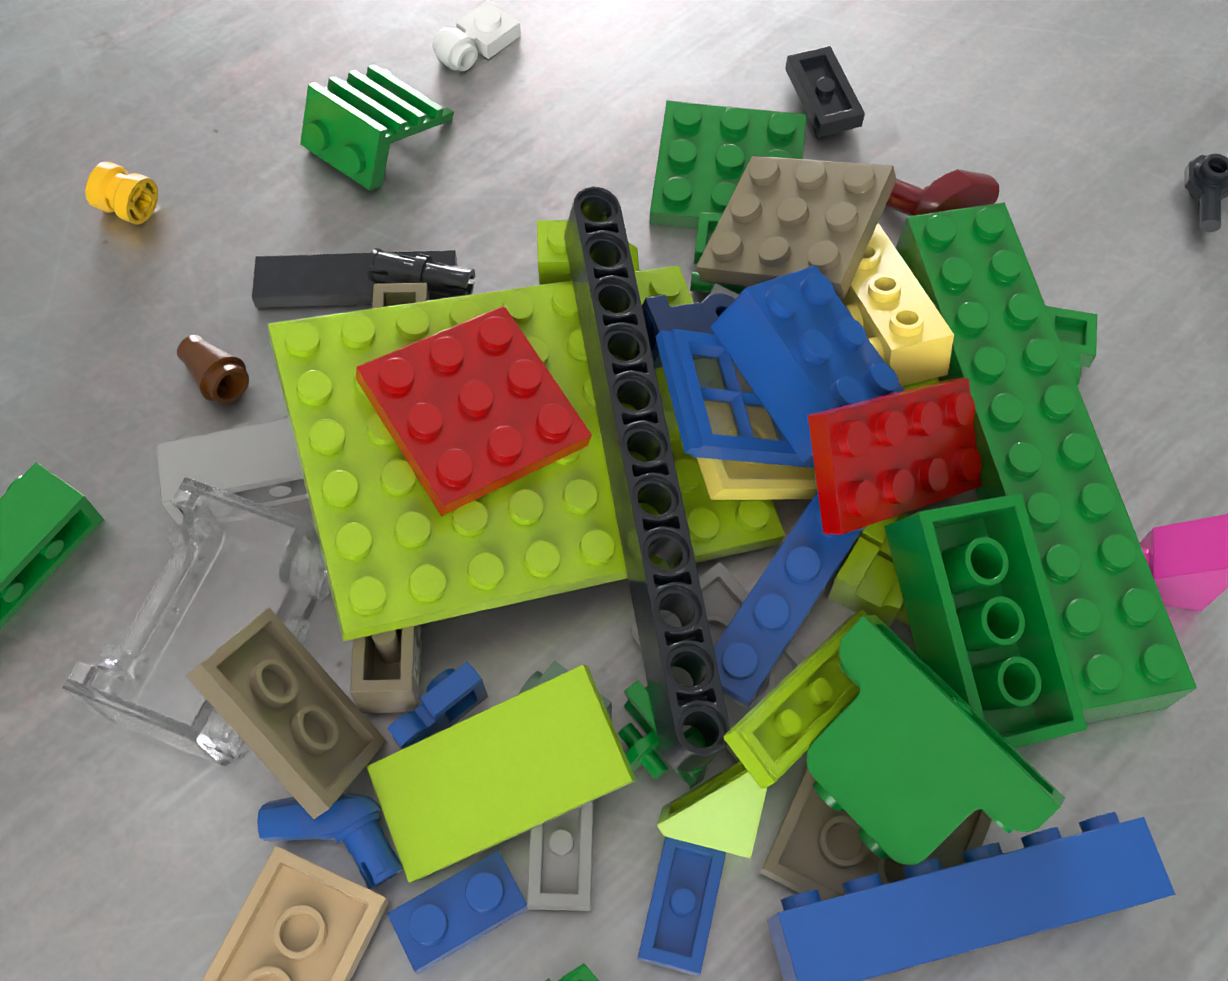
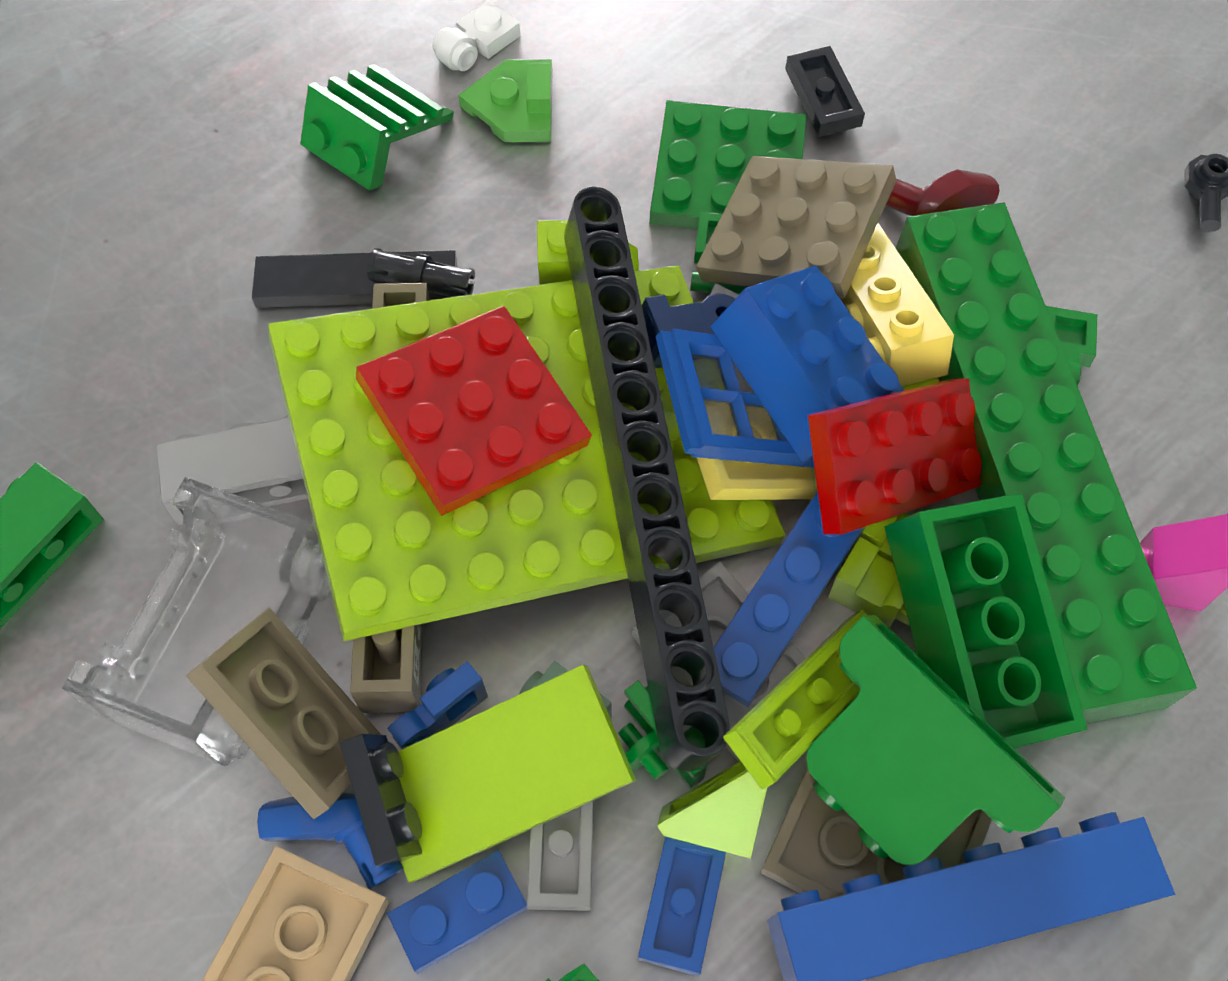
(113, 189): yellow wheel -> none
(216, 372): reddish brown cone -> none
(387, 817): none -> black plate
(514, 100): none -> bright green plate

